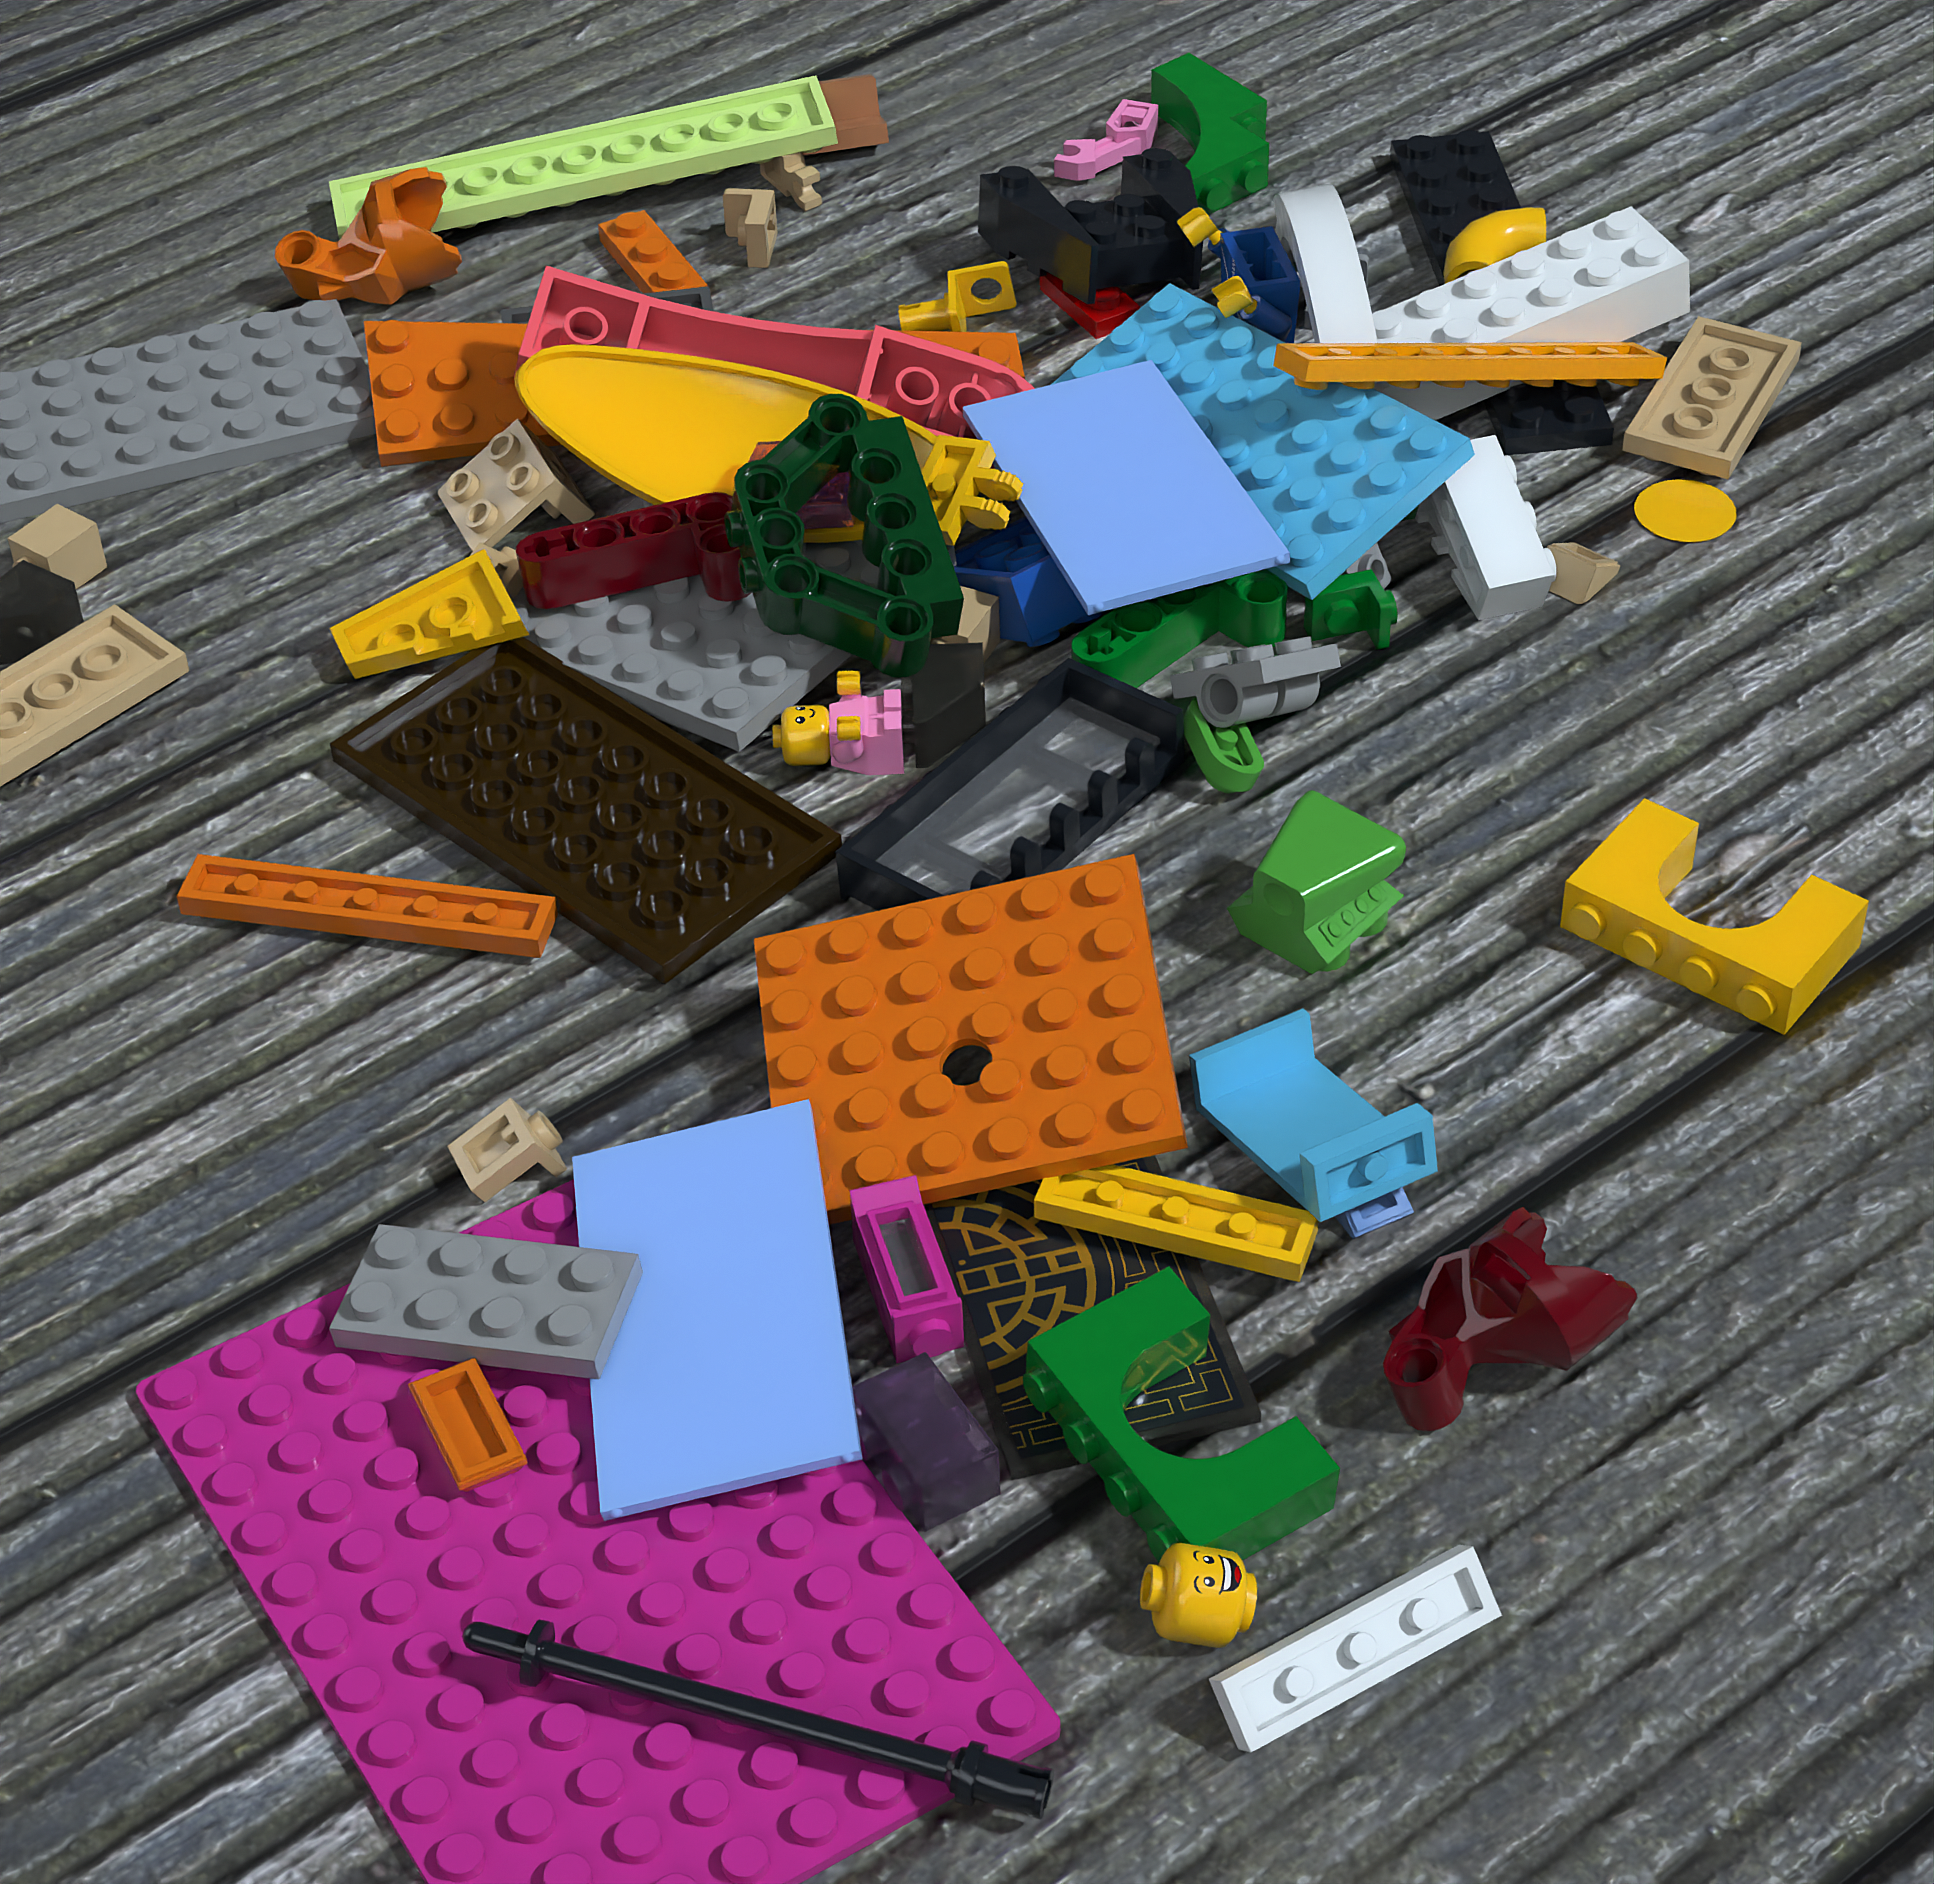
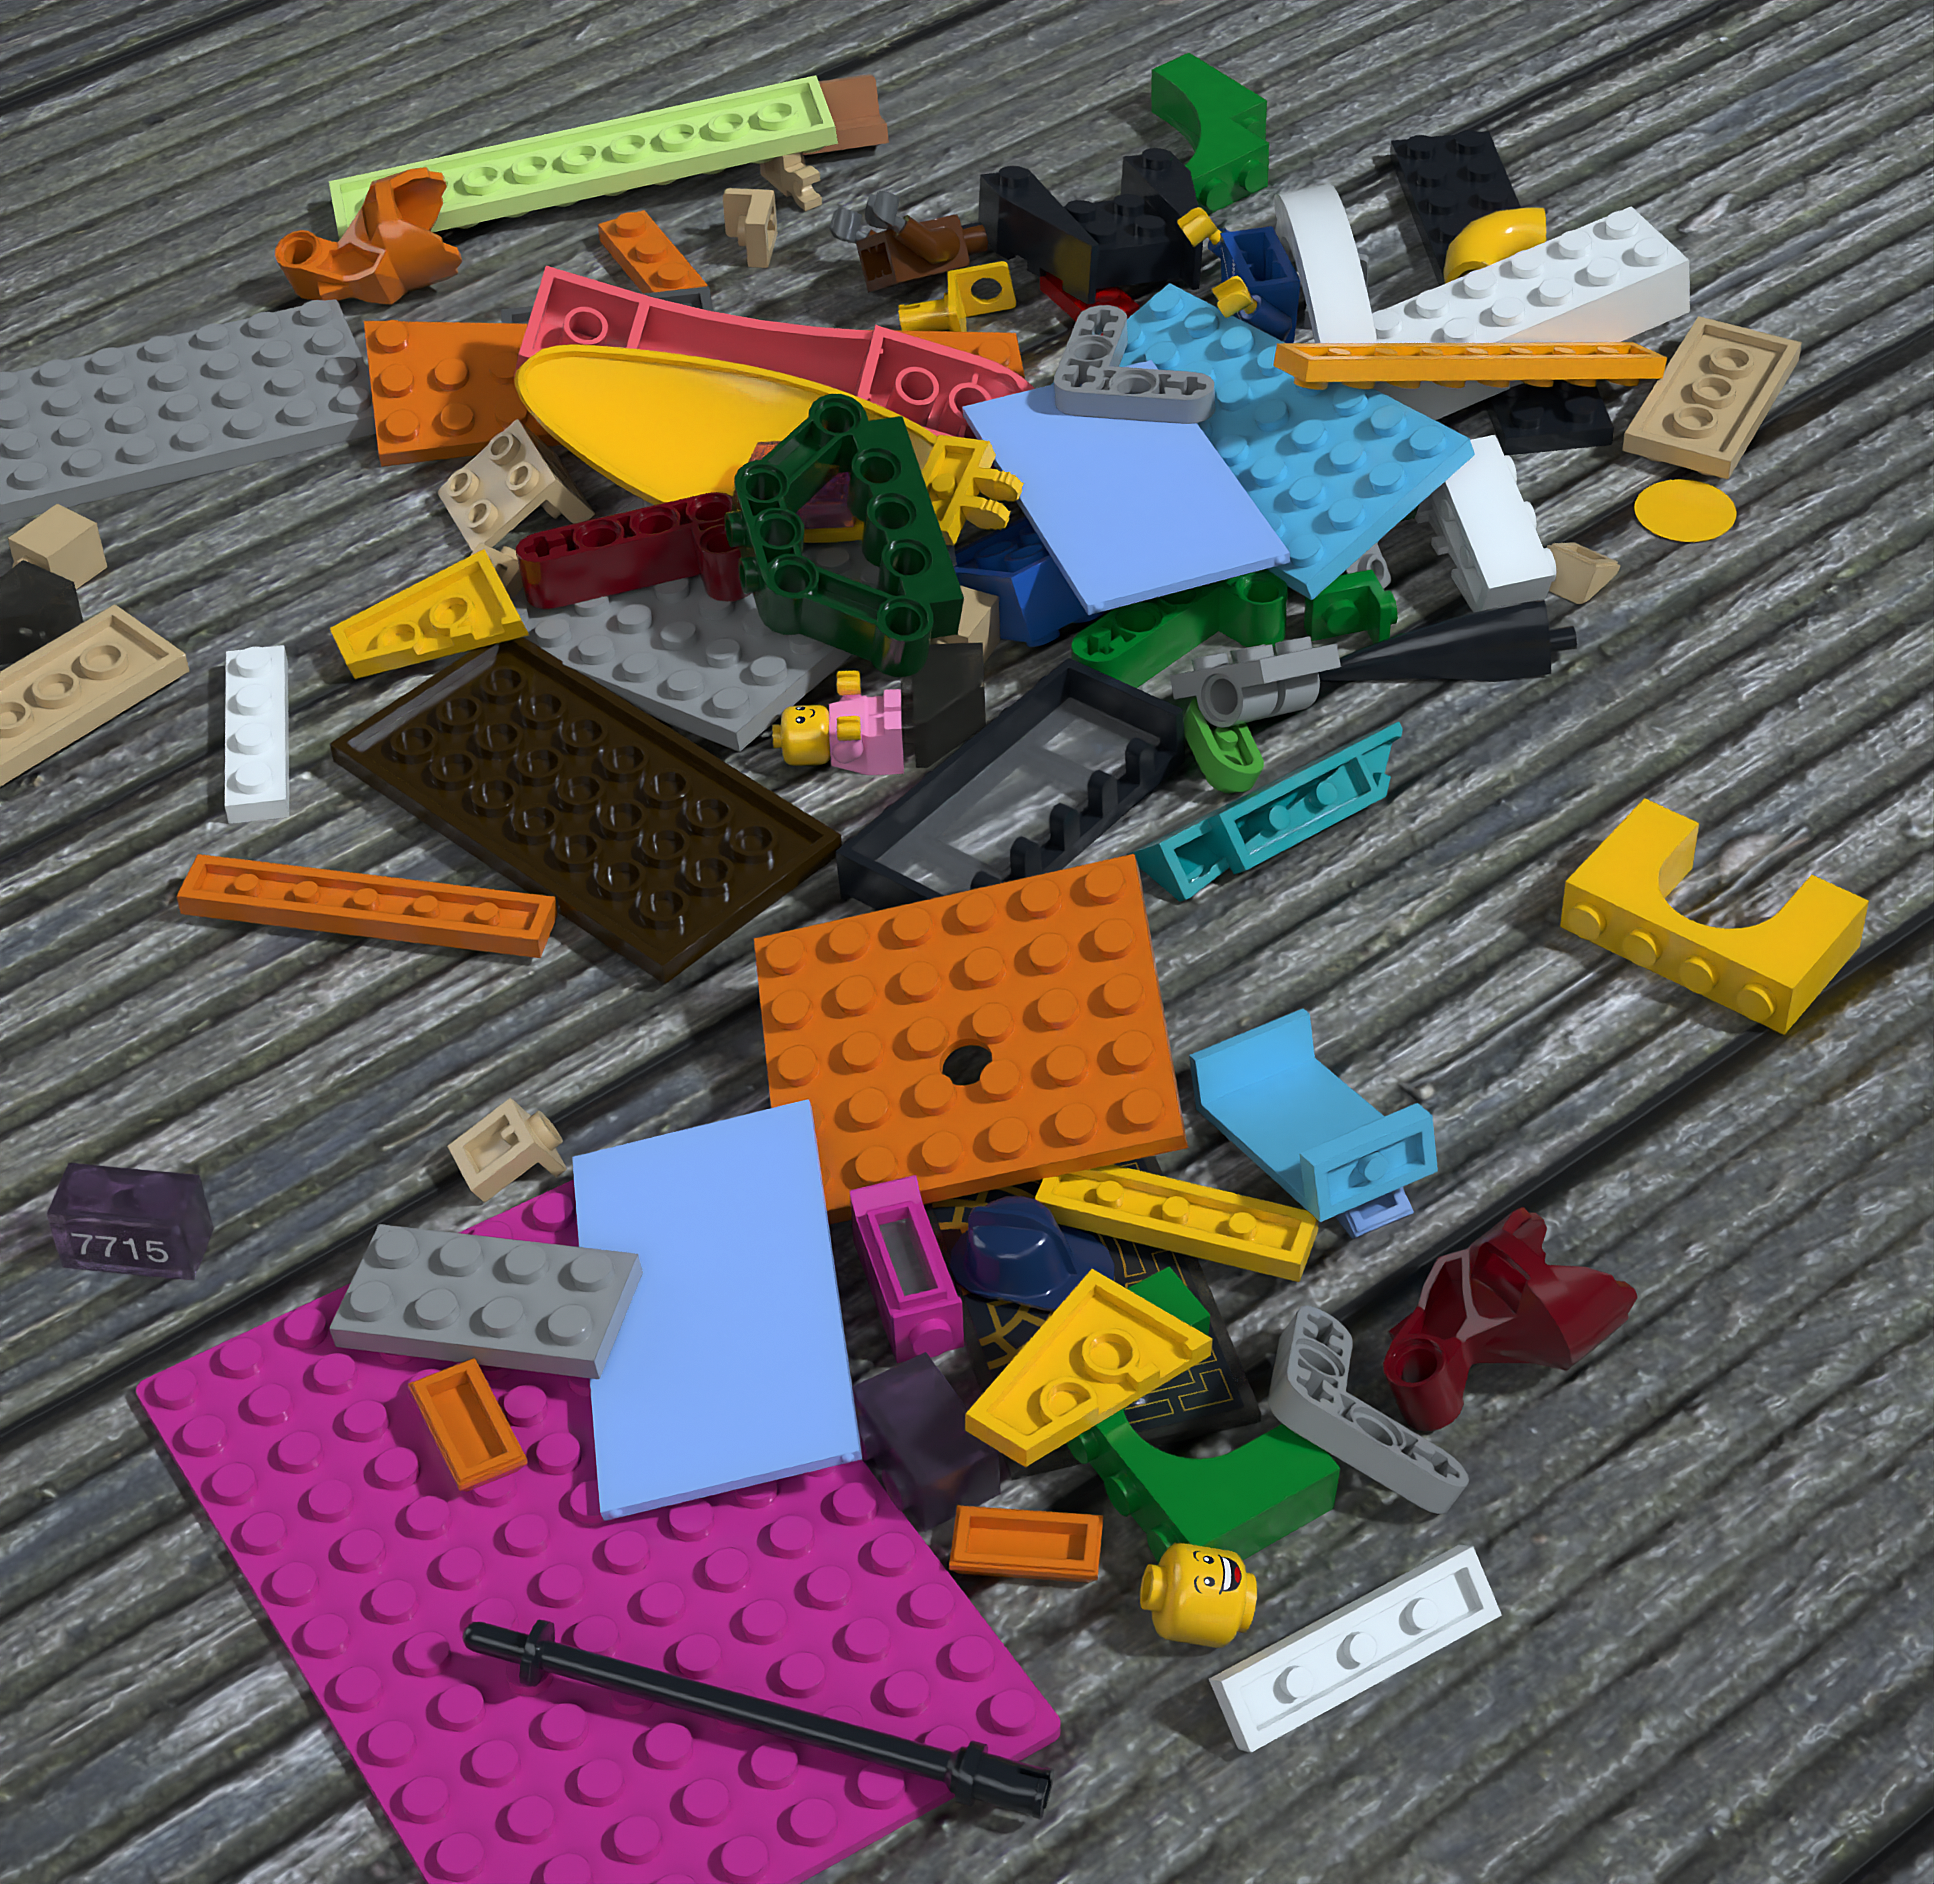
(130, 1221): none -> clear purple brick
(256, 734): none -> white plate
(909, 247): none -> reddish brown torso
(1023, 1255): none -> dark blue piece
(1026, 1544): none -> orange tile
(1081, 1368): none -> yellow wing
(1115, 390): none -> light grey beam
(1123, 138): bright pink piece -> none
(1272, 816): none -> teal wedge
(1313, 1402): none -> light grey beam
(1320, 885): bright green piece -> none
(1477, 646): none -> black piece

